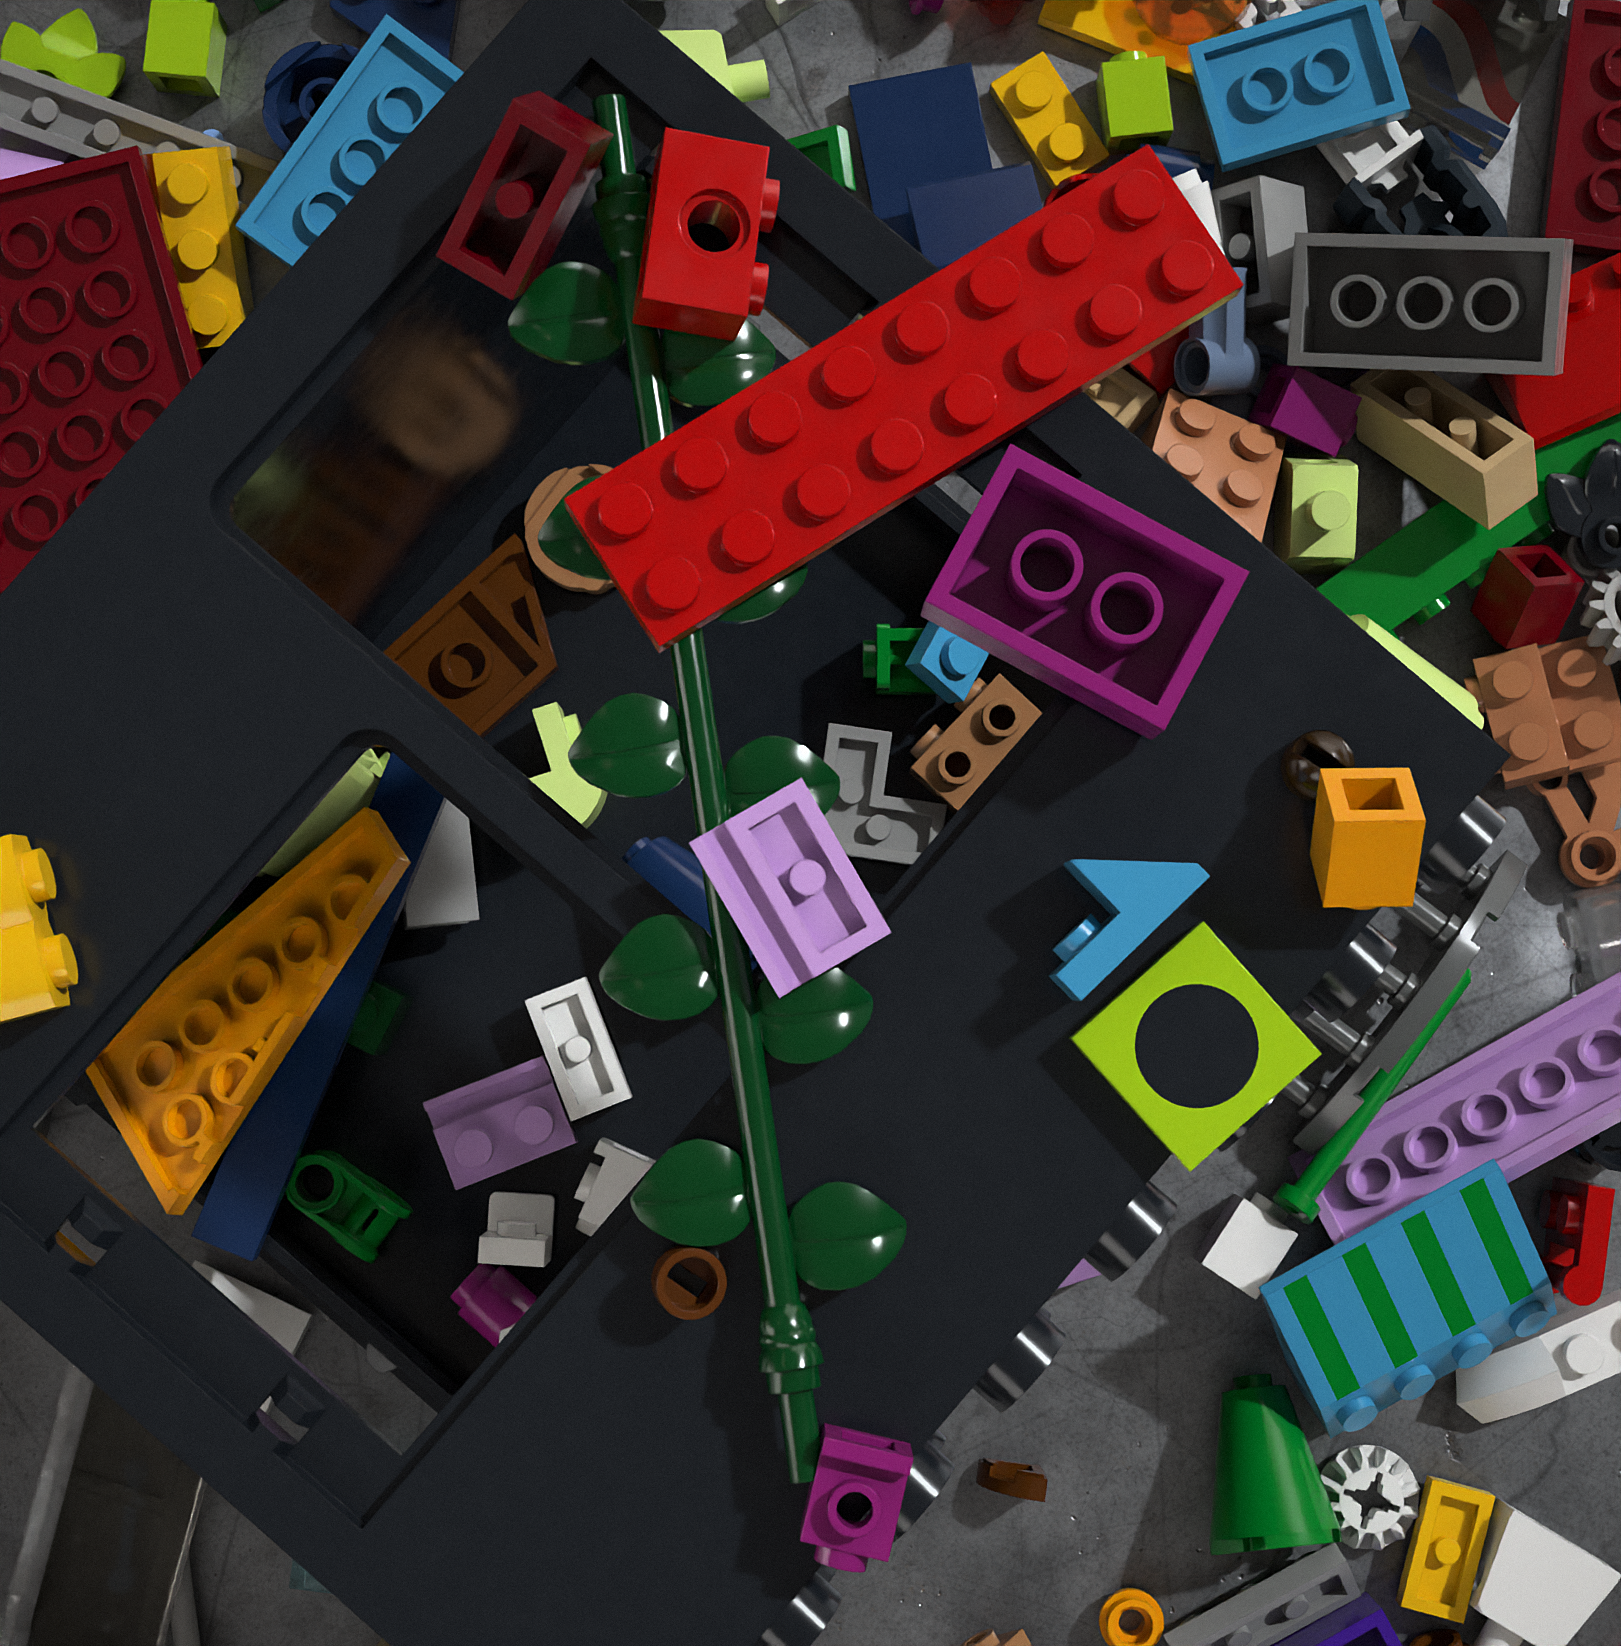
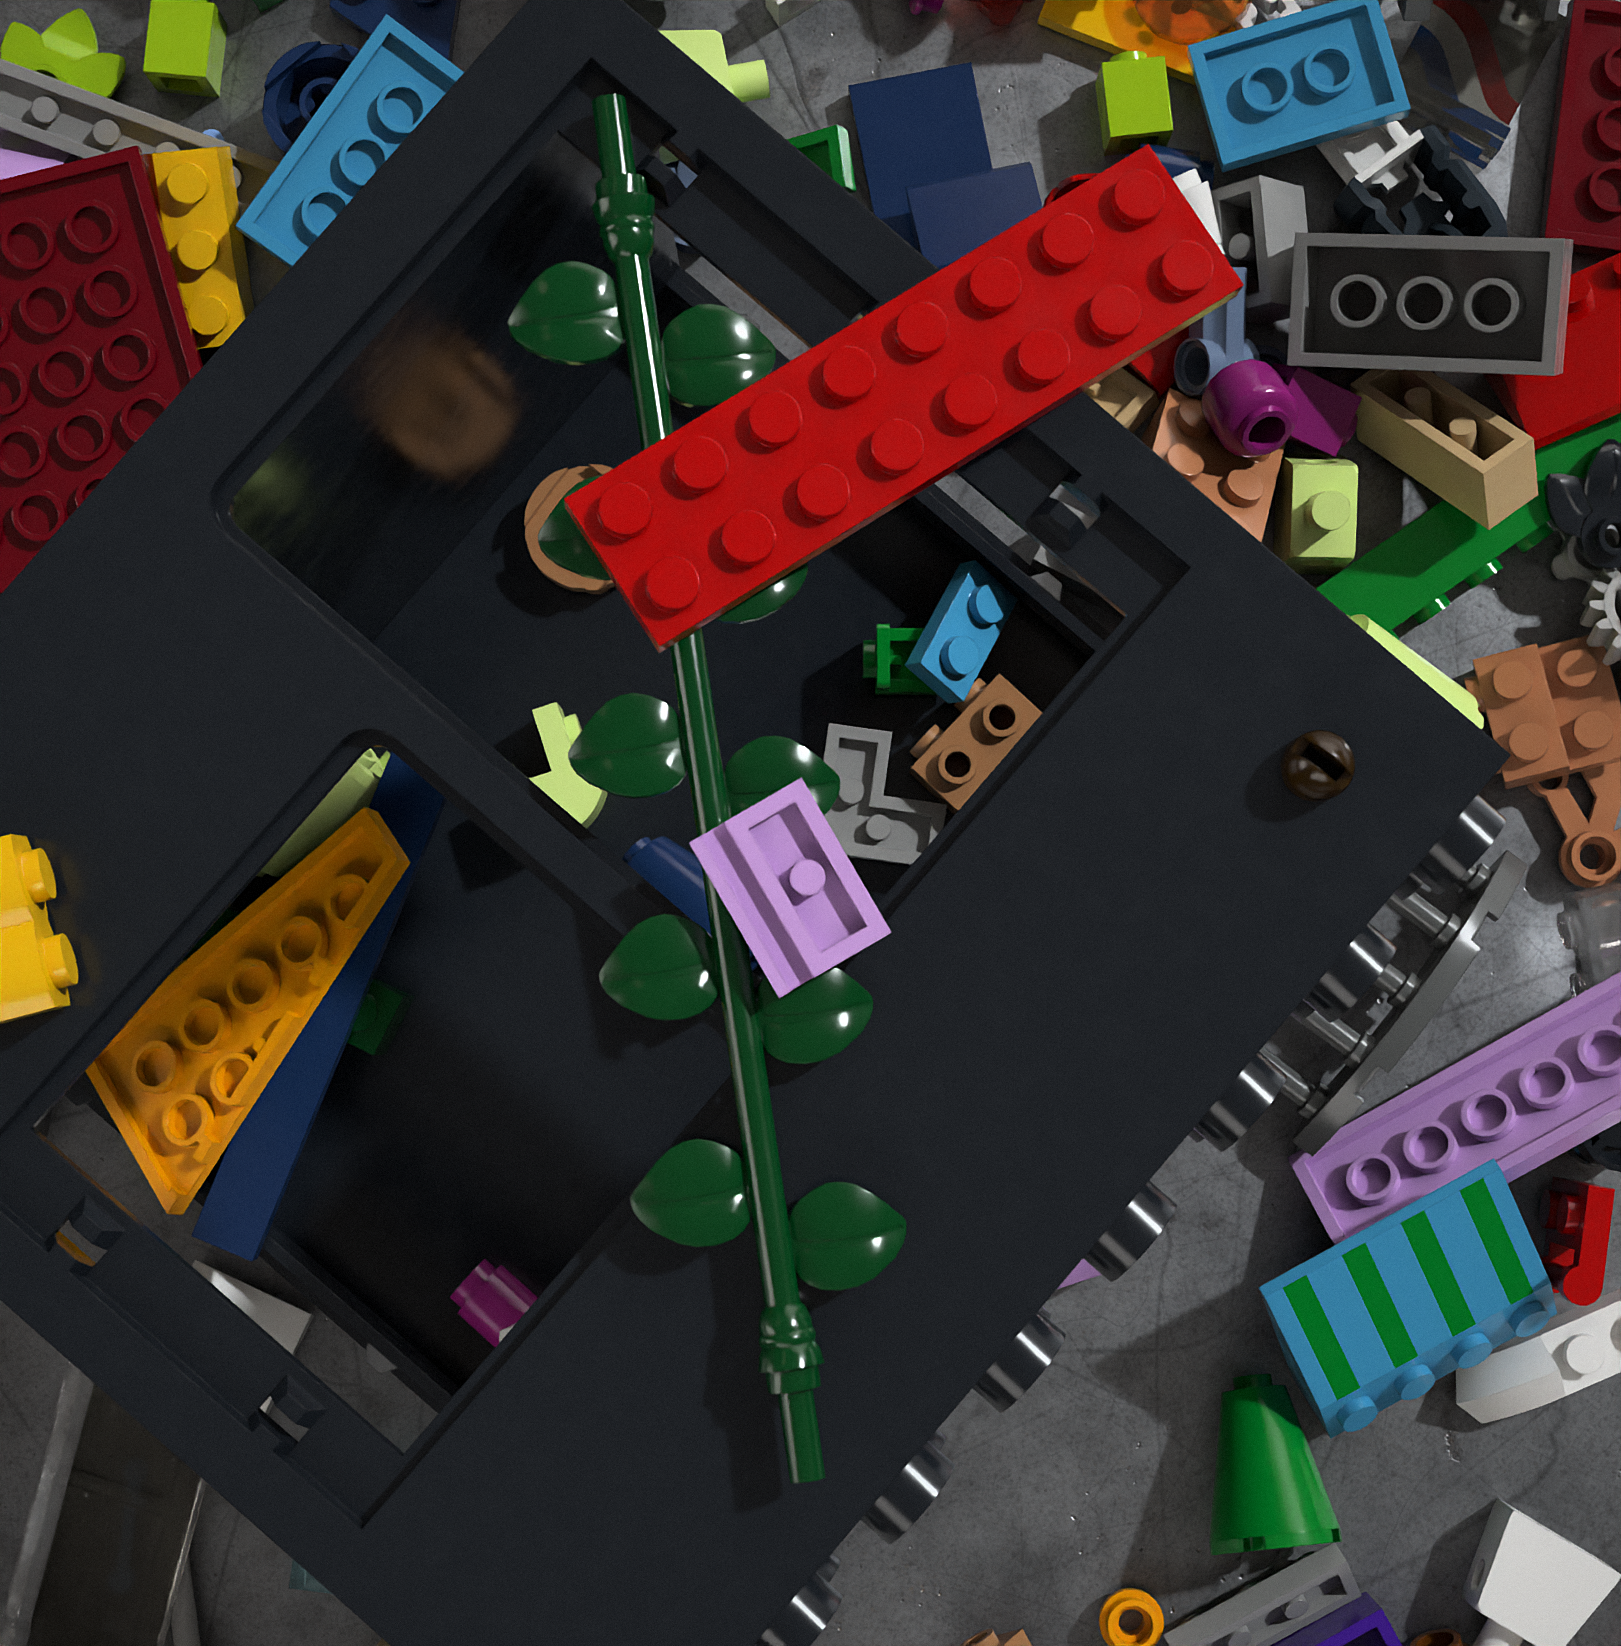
(349, 1204): green piece -> none
(445, 880): light grey hinge -> none
(482, 642): reddish brown wing -> none
(500, 1122): lavender plate -> none
(518, 1230): white bracket -> none
(524, 194): dark red brick -> none
(578, 1048): white plate -> none
(608, 1185): white brick -> none
(678, 1299): reddish brown hinge -> none
(715, 184): red brick -> none
(859, 1464): magenta brick -> none
(1012, 1478): reddish brown tile -> none
(1048, 120): yellow plate -> none
(1083, 593): magenta brick -> none
(1138, 901): dark azure slope -> none
(1195, 1046): lime tile -> none
(1247, 1242): white brick -> none
(1249, 408): none -> magenta head
(1300, 1198): green bar -> none
(1355, 1470): white gear -> none
(1367, 837): light orange brick -> none
(1445, 1549): yellow plate -> none
(1526, 596): dark red brick -> none

